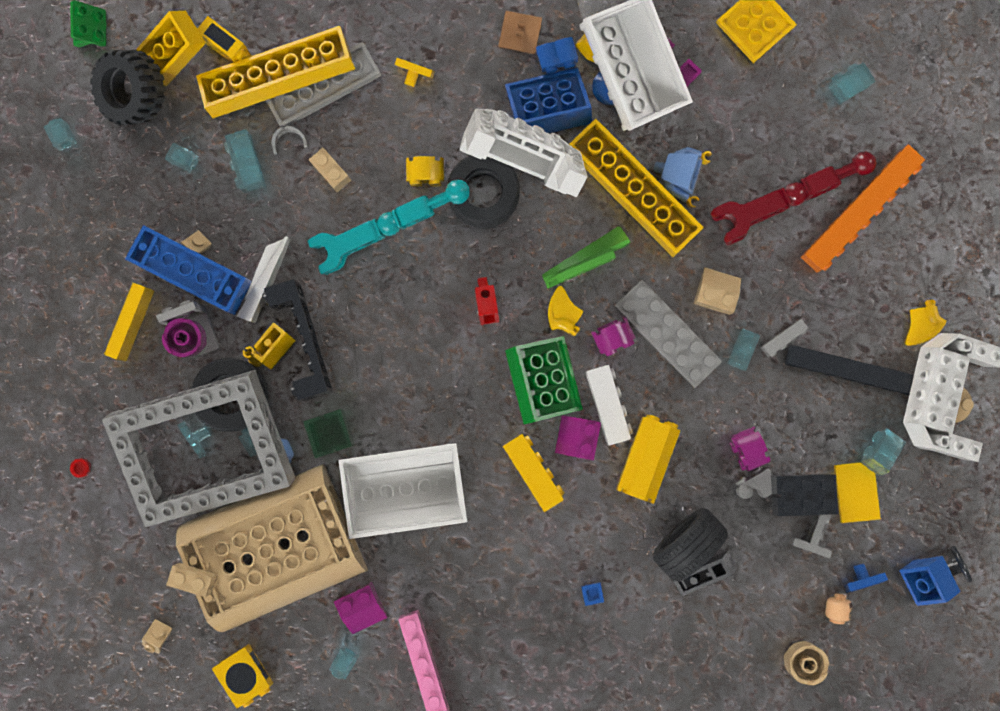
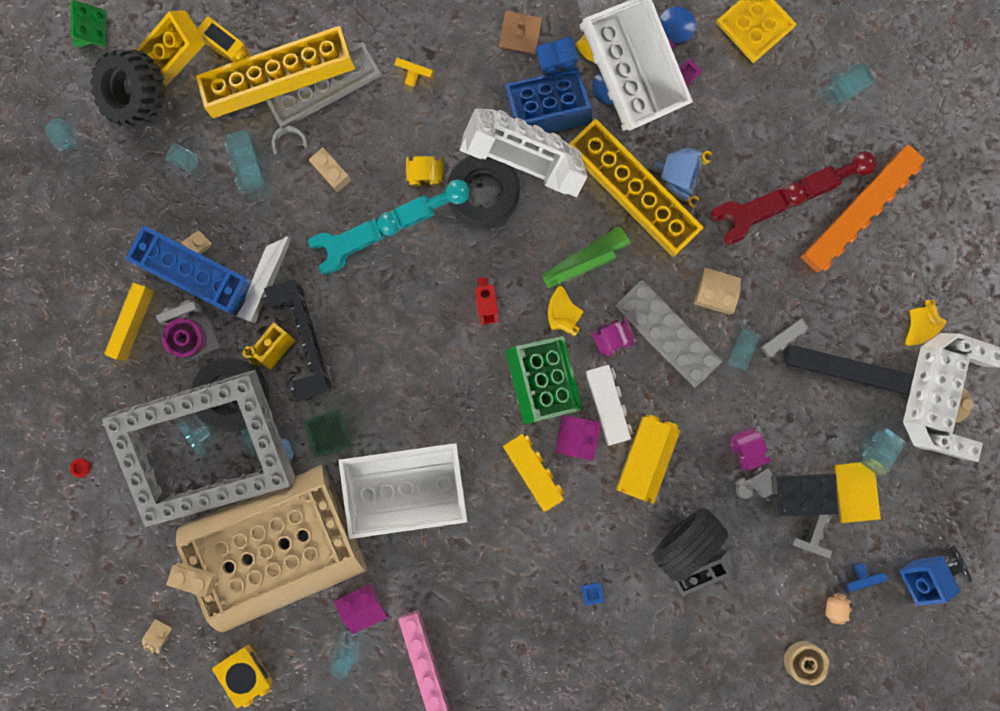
(678, 24): none -> blue dish

